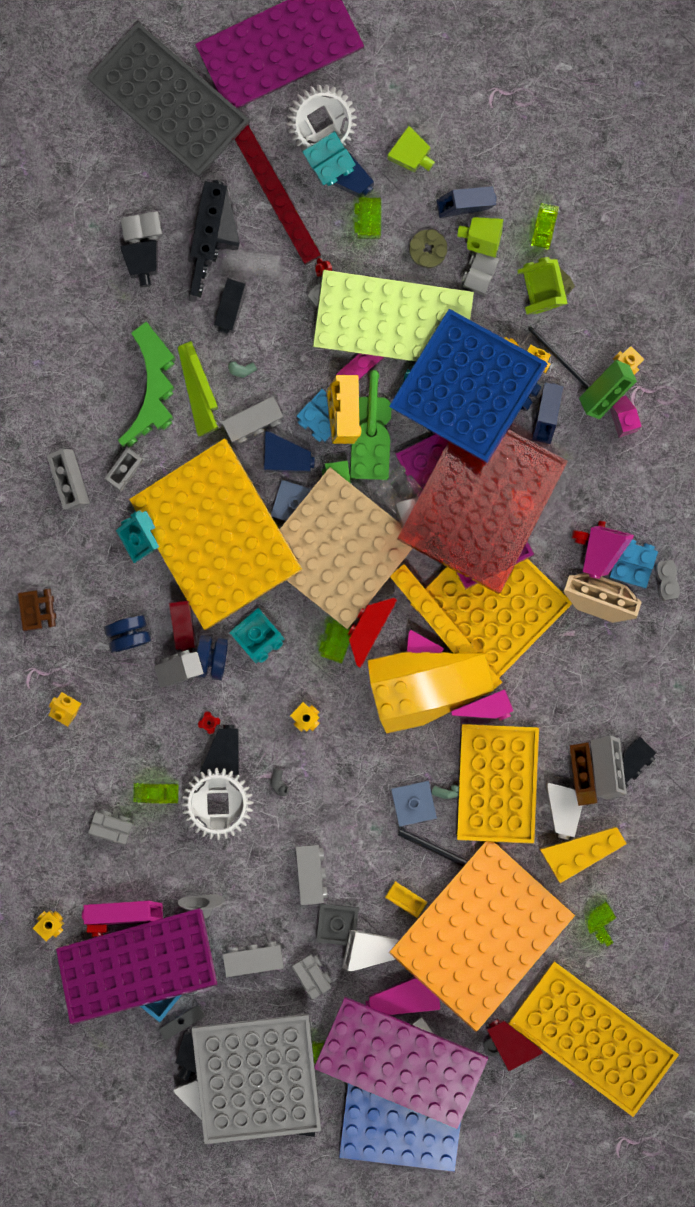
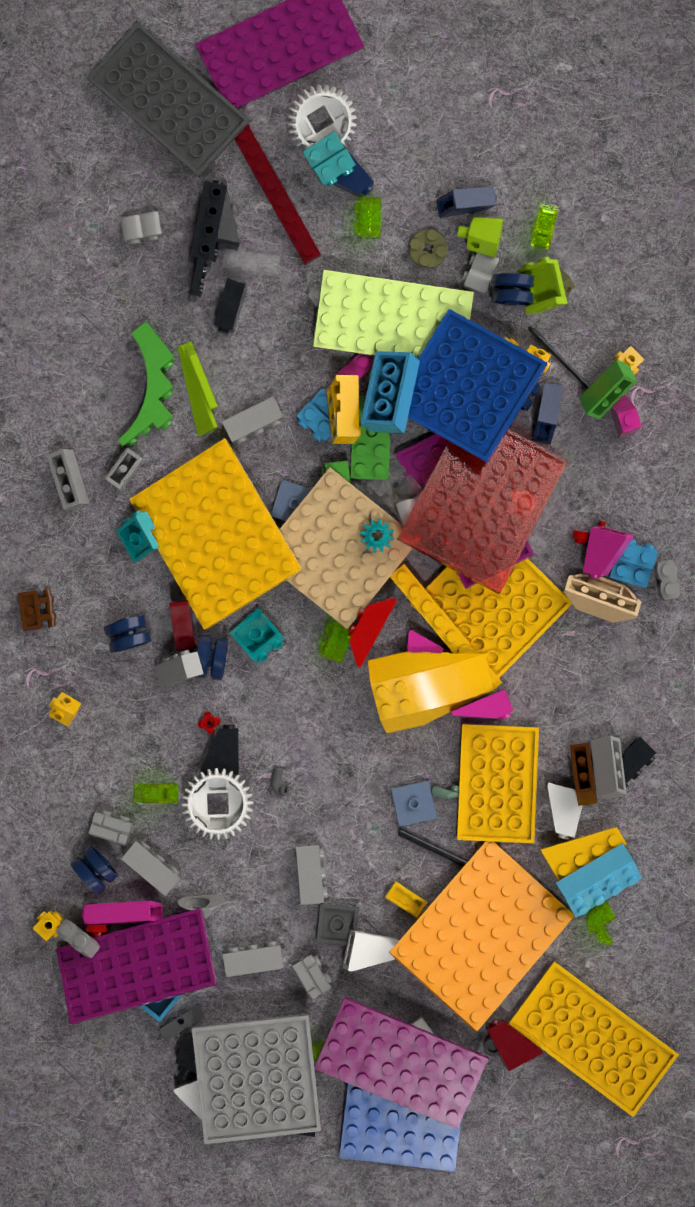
(78, 939): none -> light grey brick
(96, 868): none -> dark blue wheel
(141, 261): black torso -> none
(151, 867): none -> light grey brick
(241, 371): sand green arm -> none
(286, 456): dark blue slope -> none
(298, 715): yellow brick -> none
(322, 265): red plate -> none
(372, 530): none -> teal gear
(390, 392): none -> dark azure brick
(403, 998): dark pink slope -> none
(411, 152): lime torso -> none
(512, 289): none -> dark blue wheel
(599, 880): none -> medium azure piece

